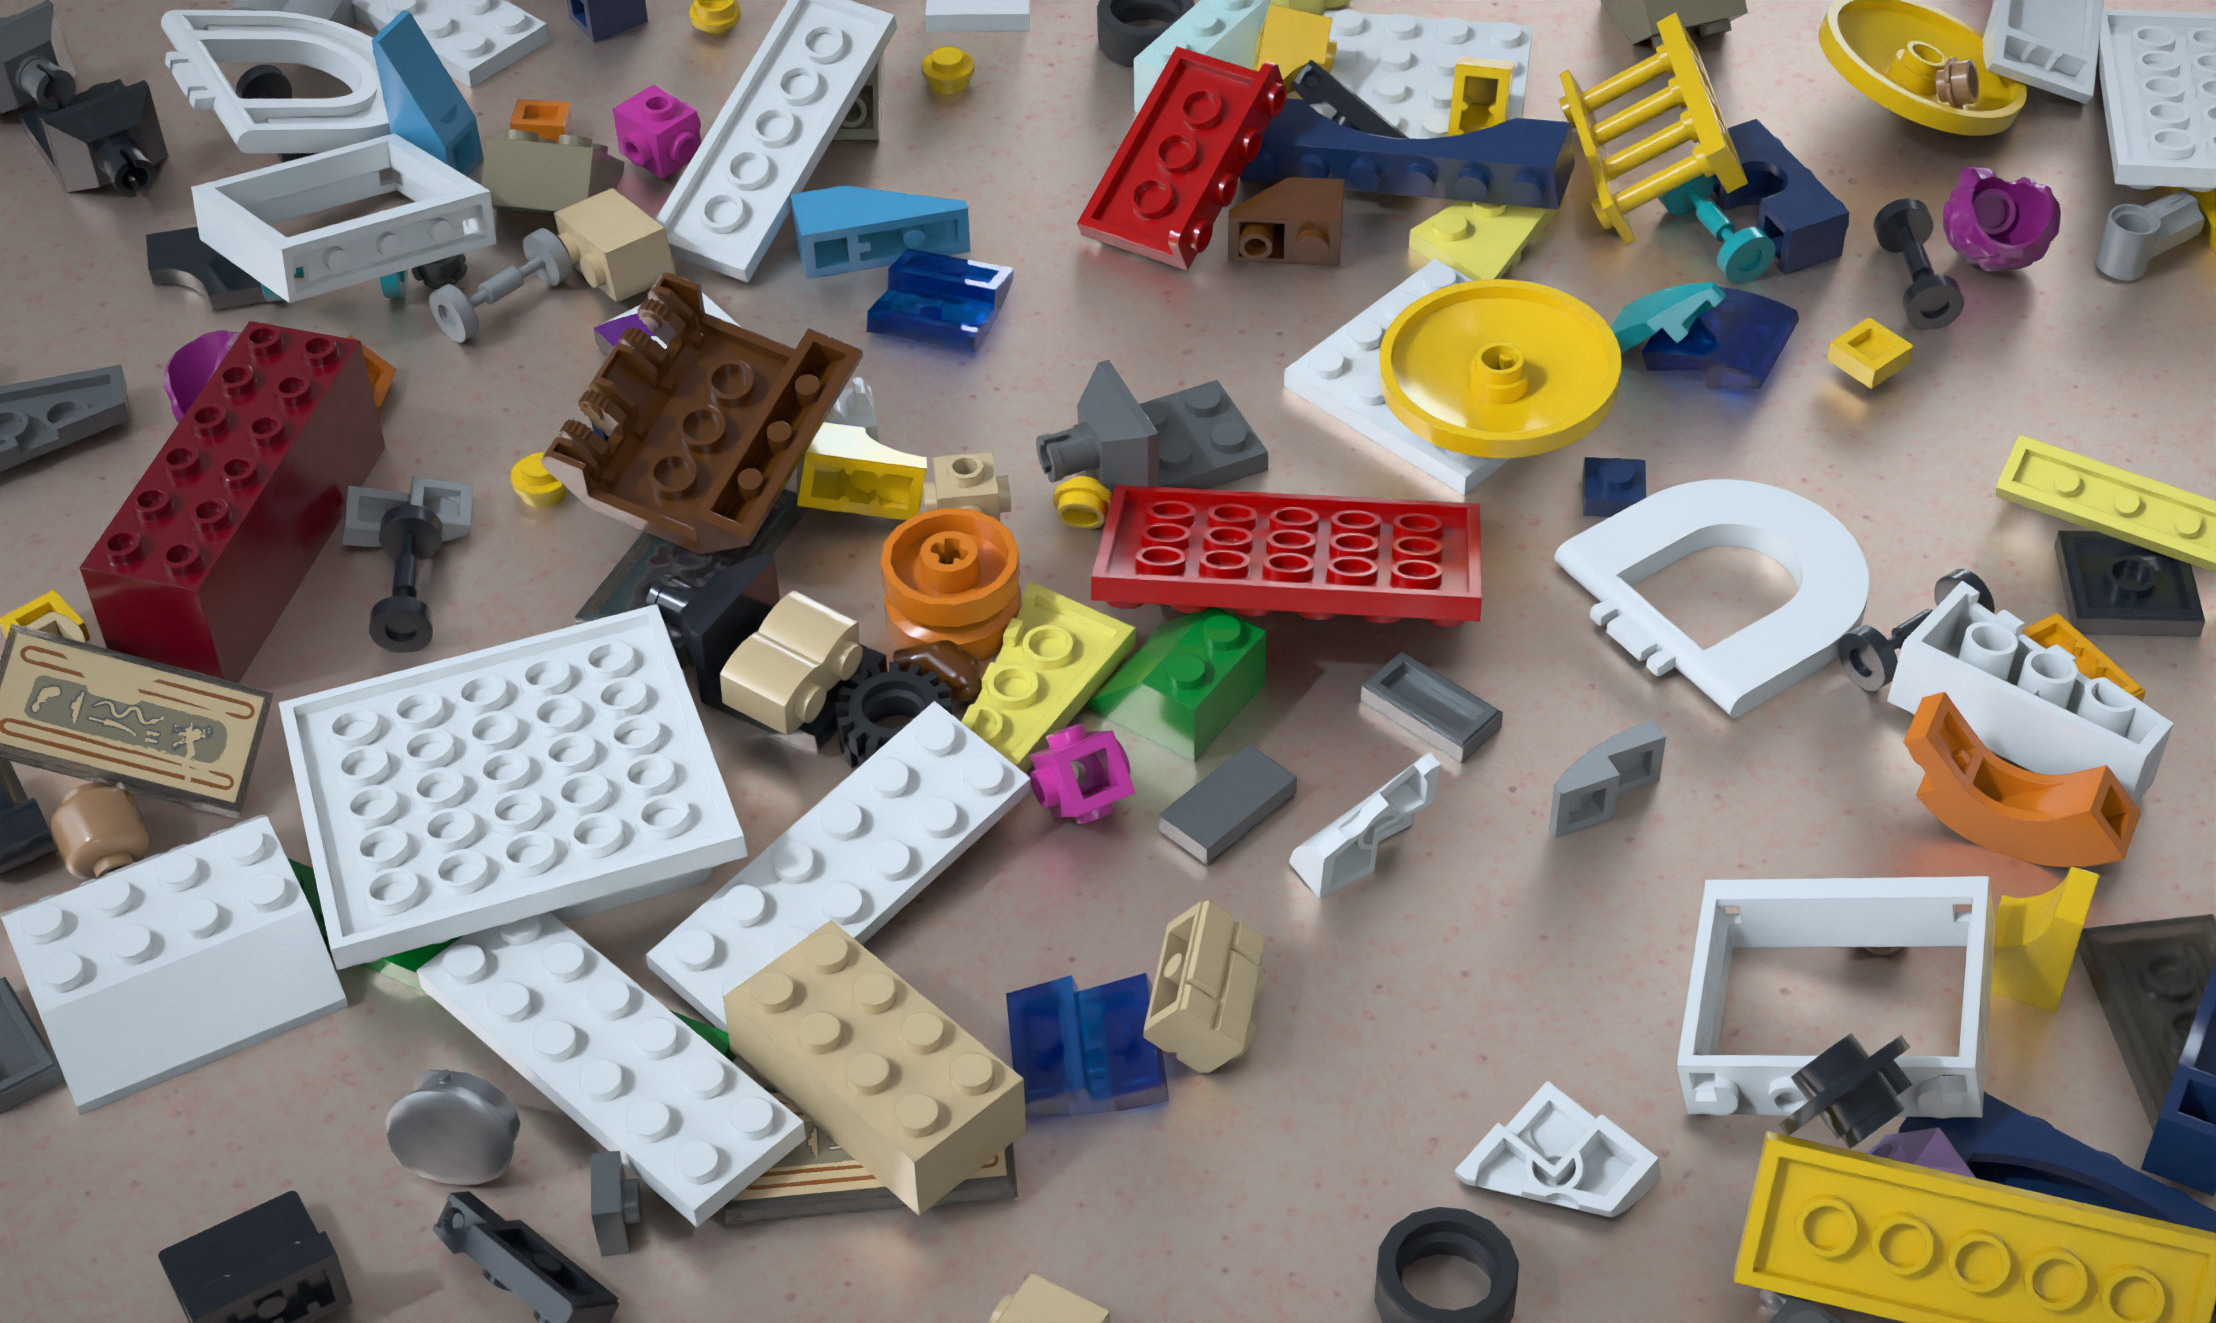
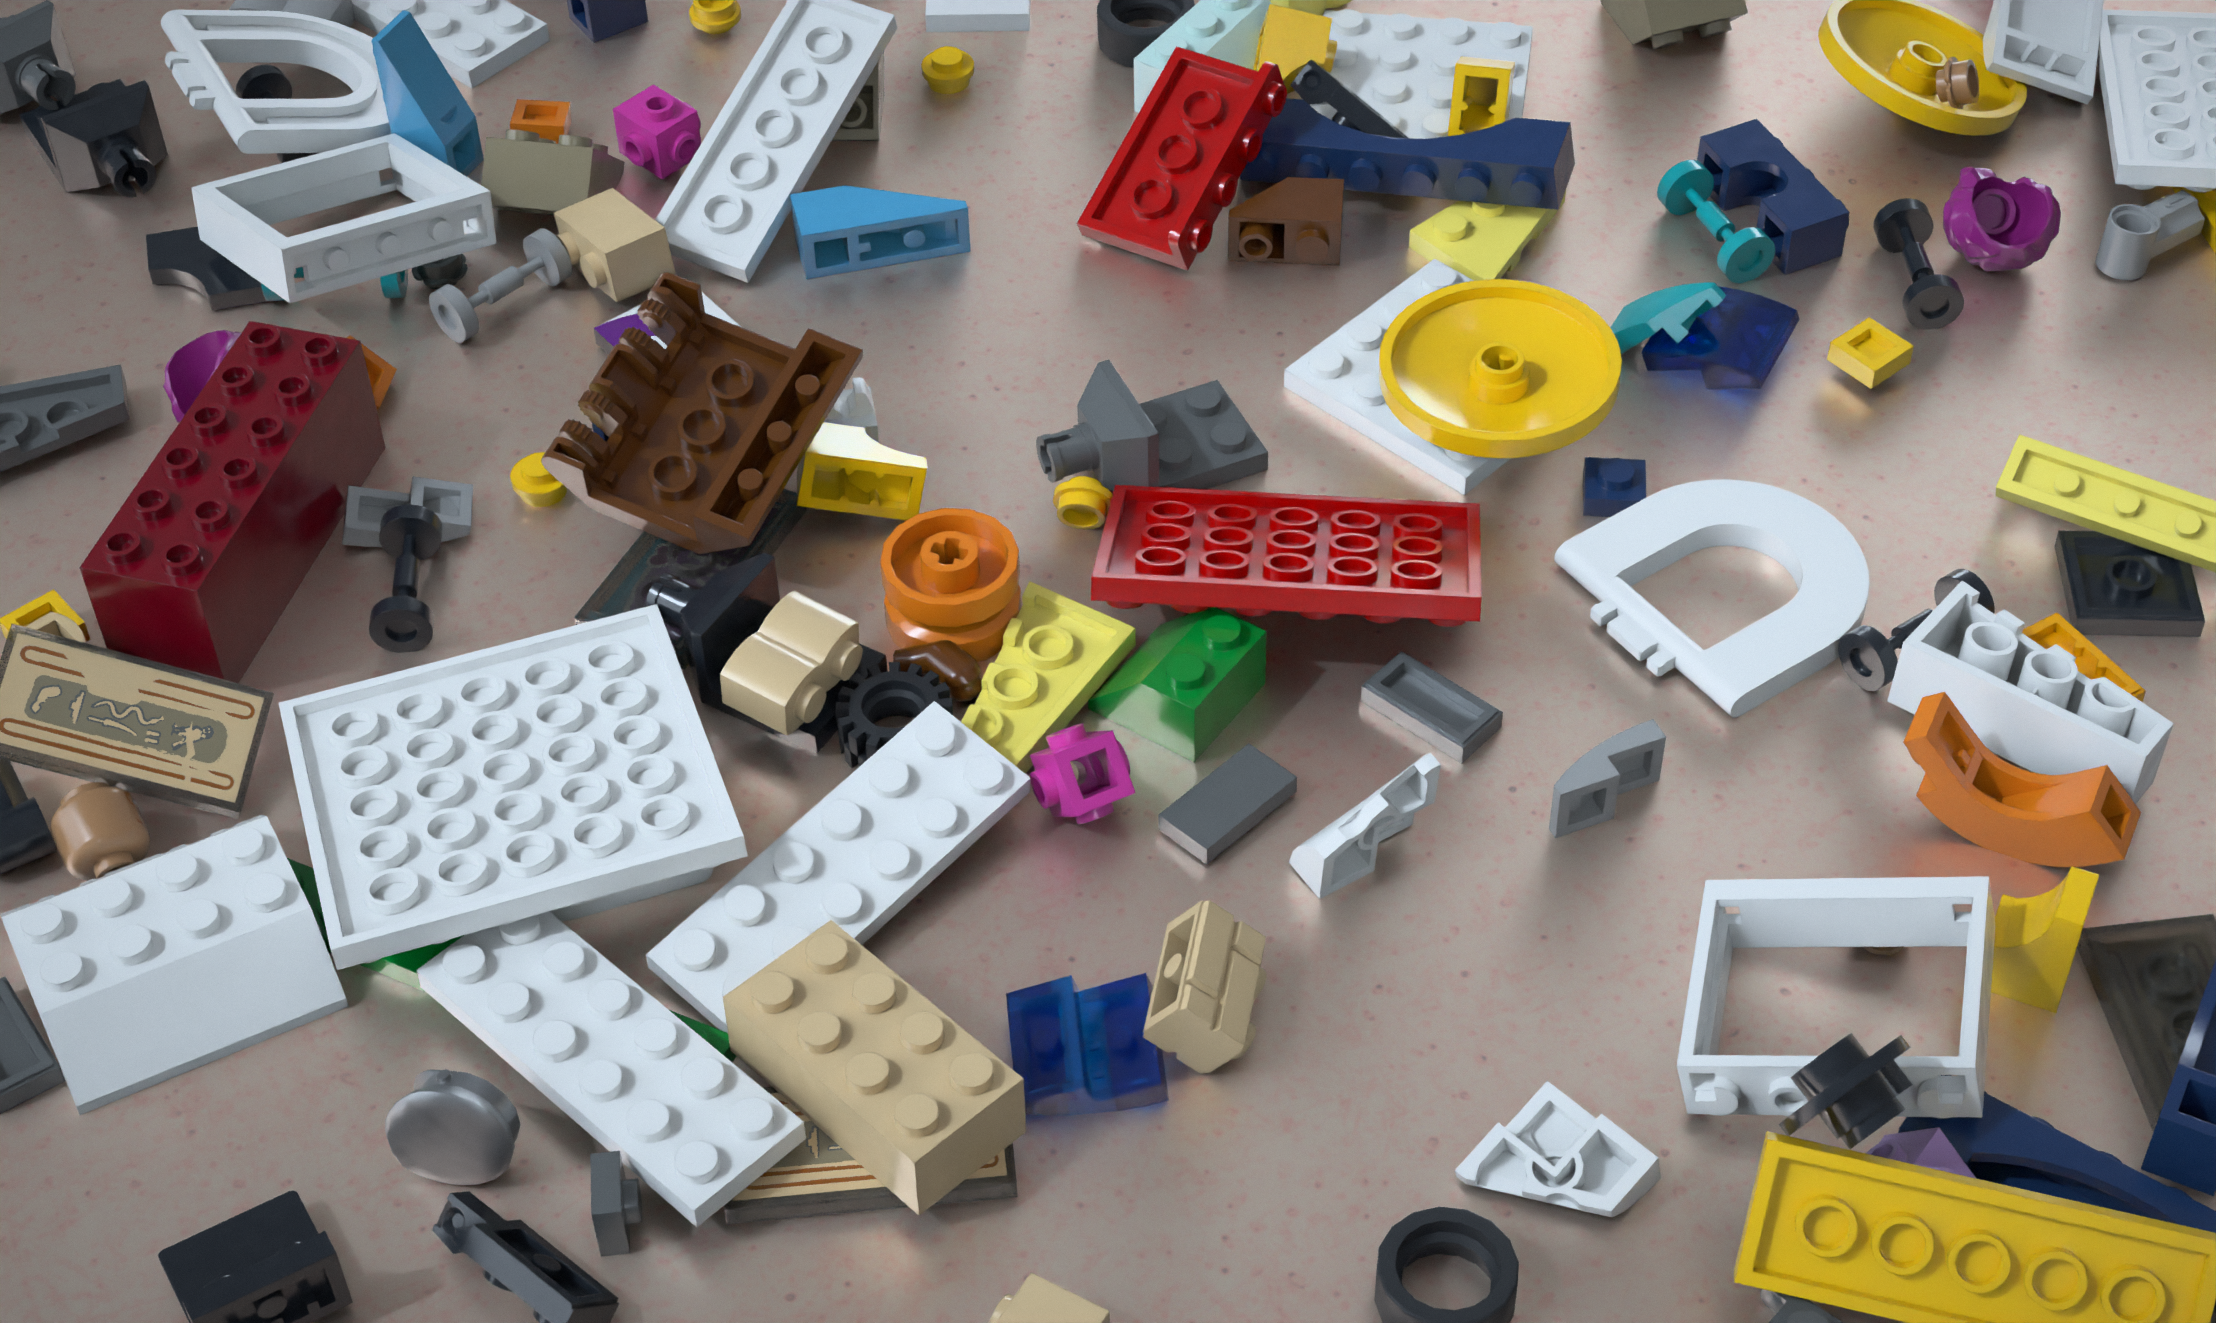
(940, 300): clear blue slope -> none
(968, 483): tan brick -> none
(1699, 123): yellow fence -> none

